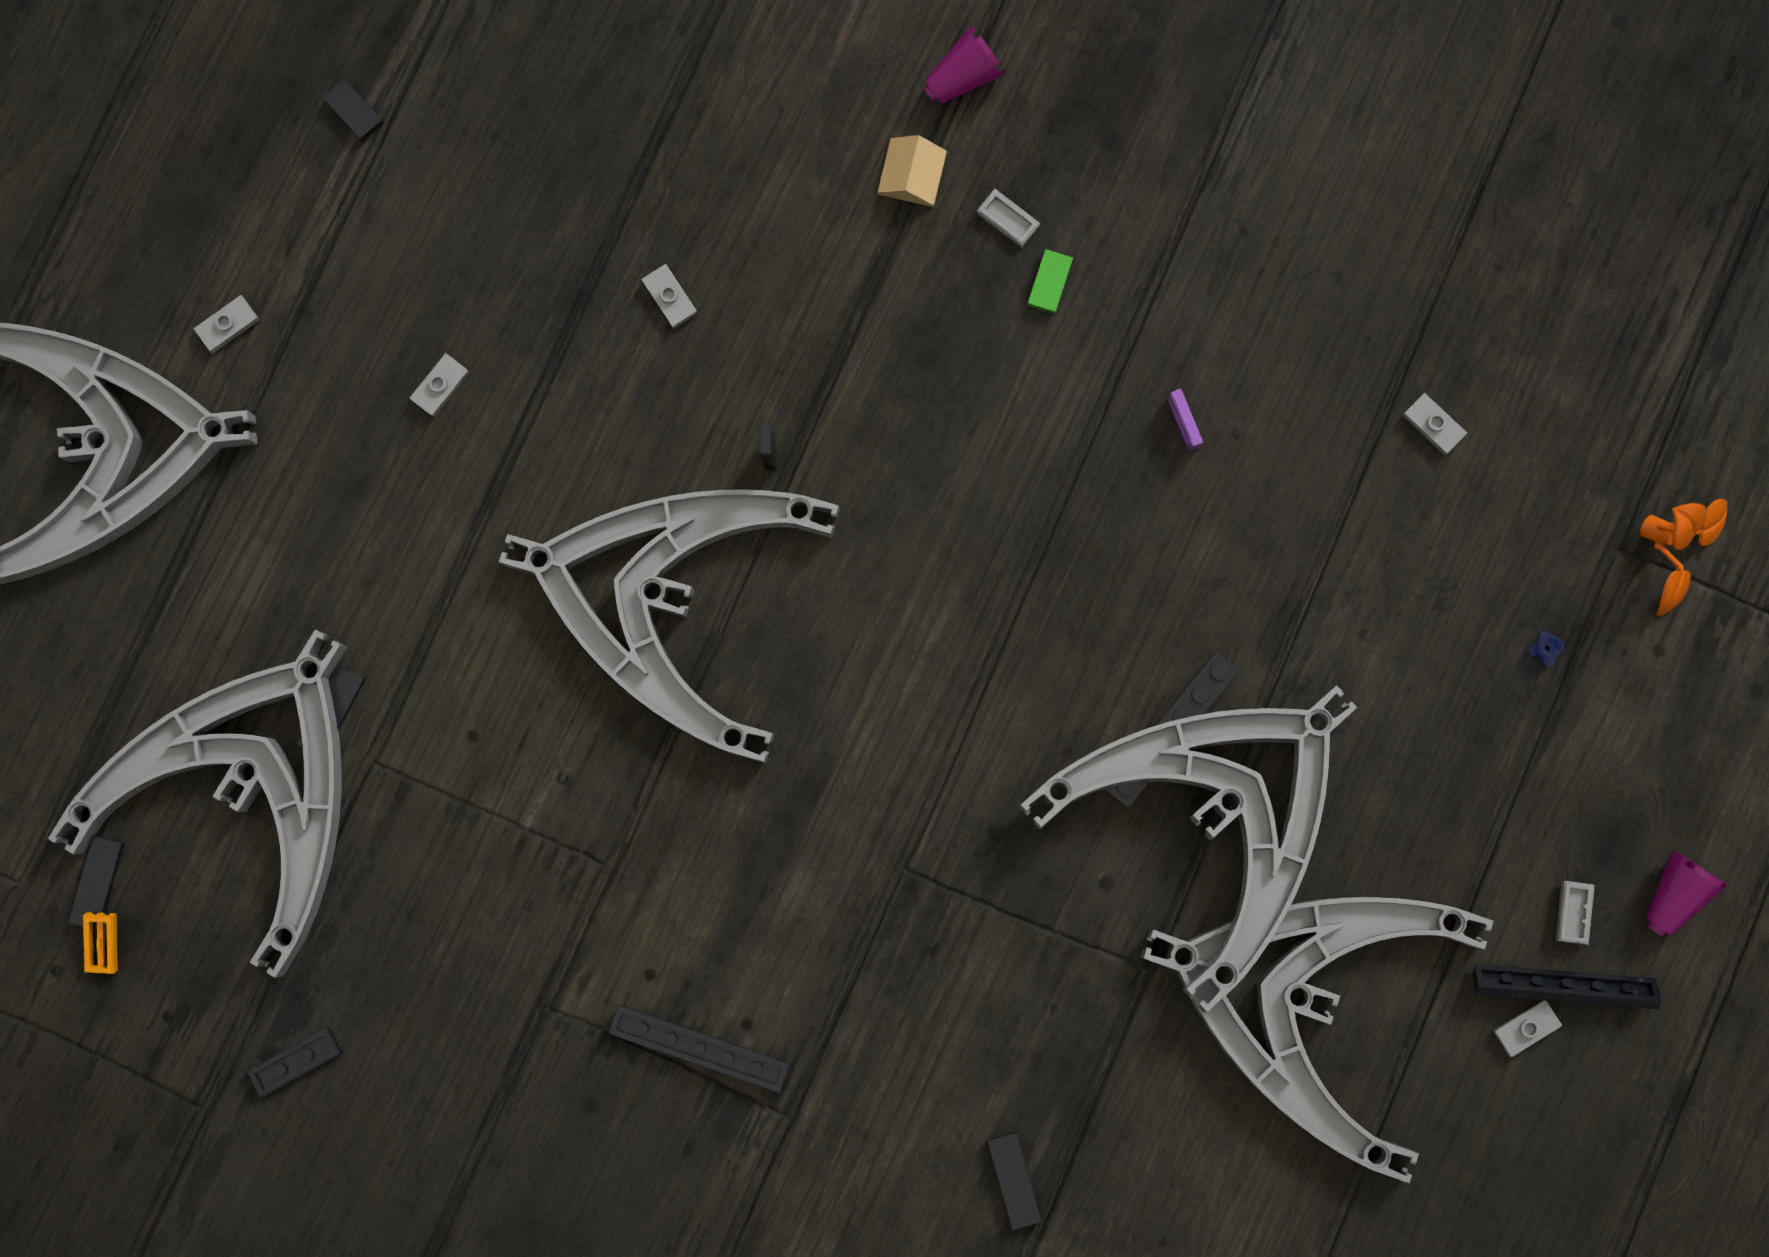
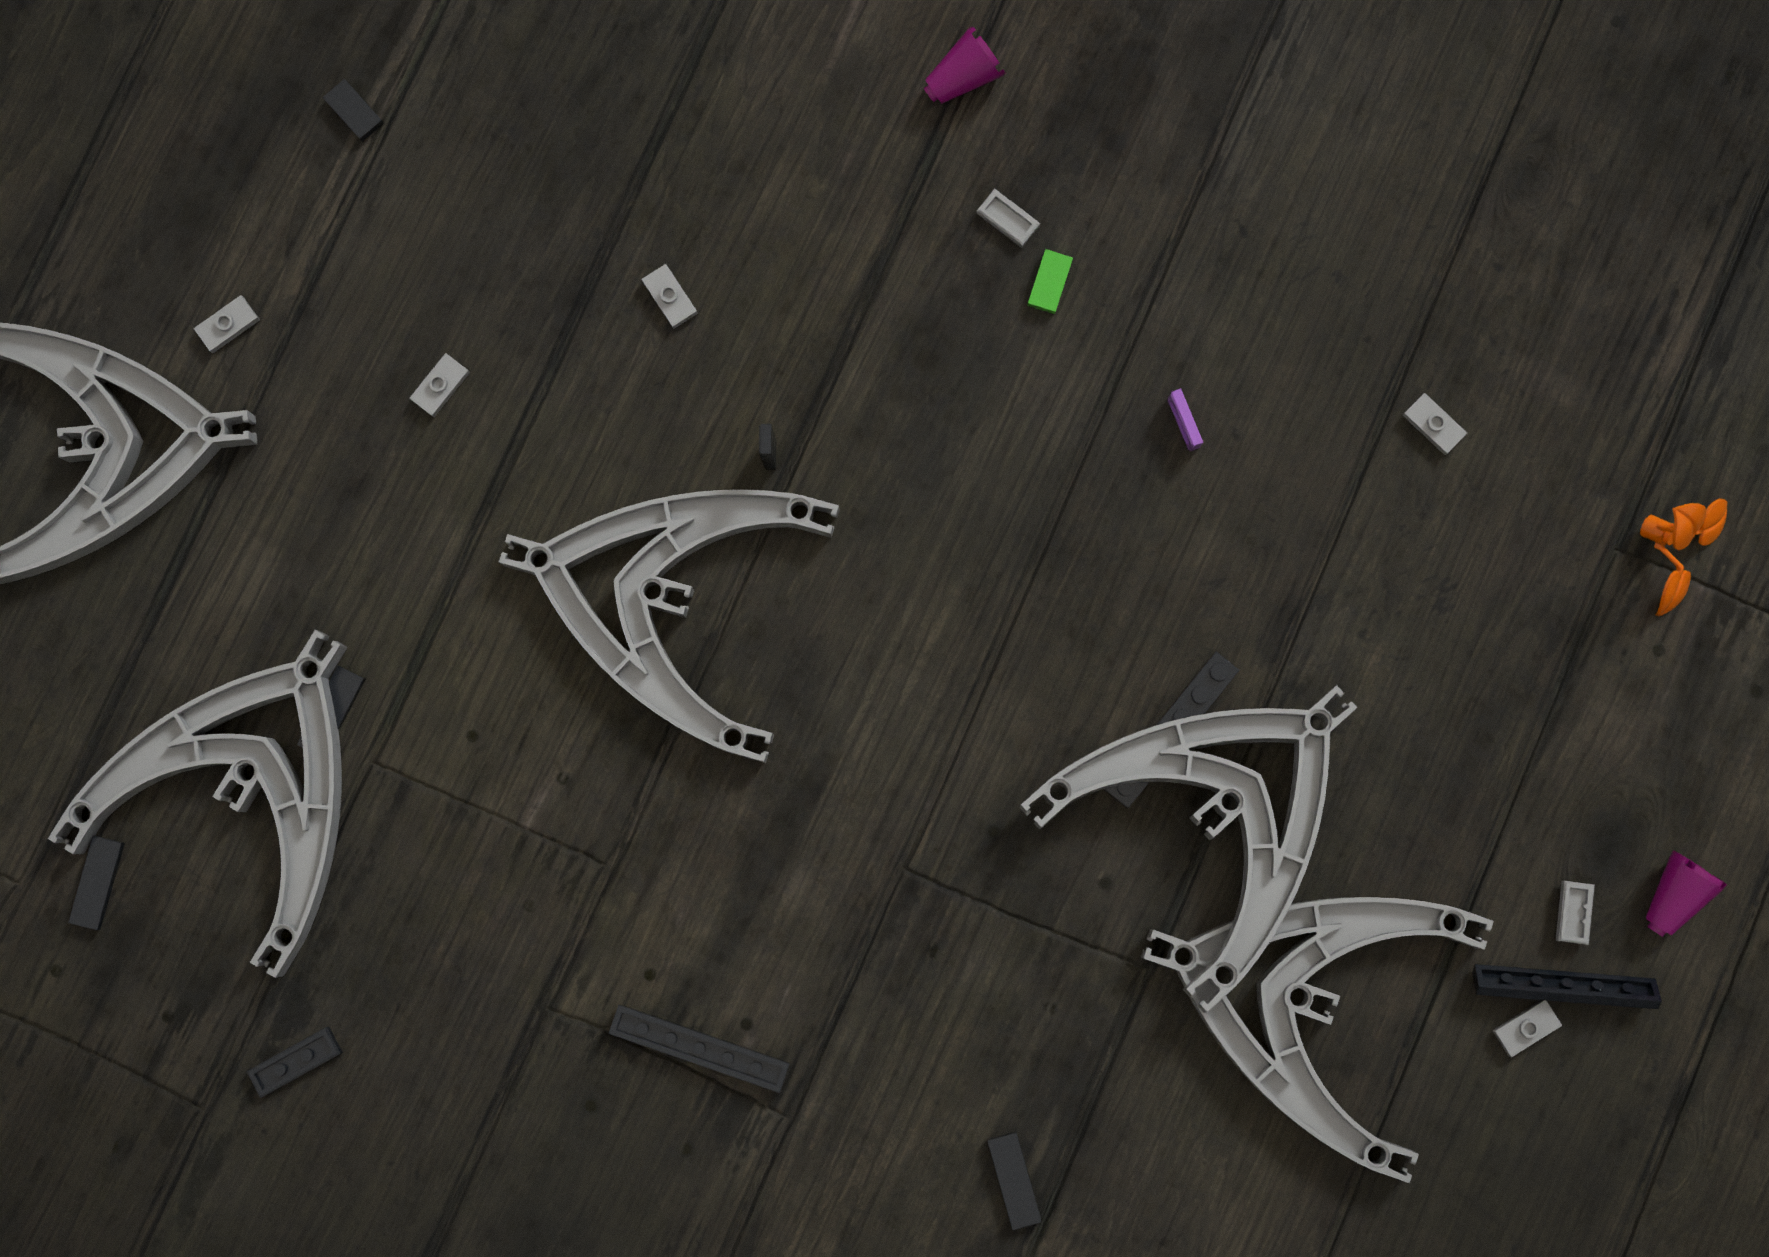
(112, 959): light orange tile -> none
(912, 170): tan slope -> none
(1538, 649): clear blue plate -> none

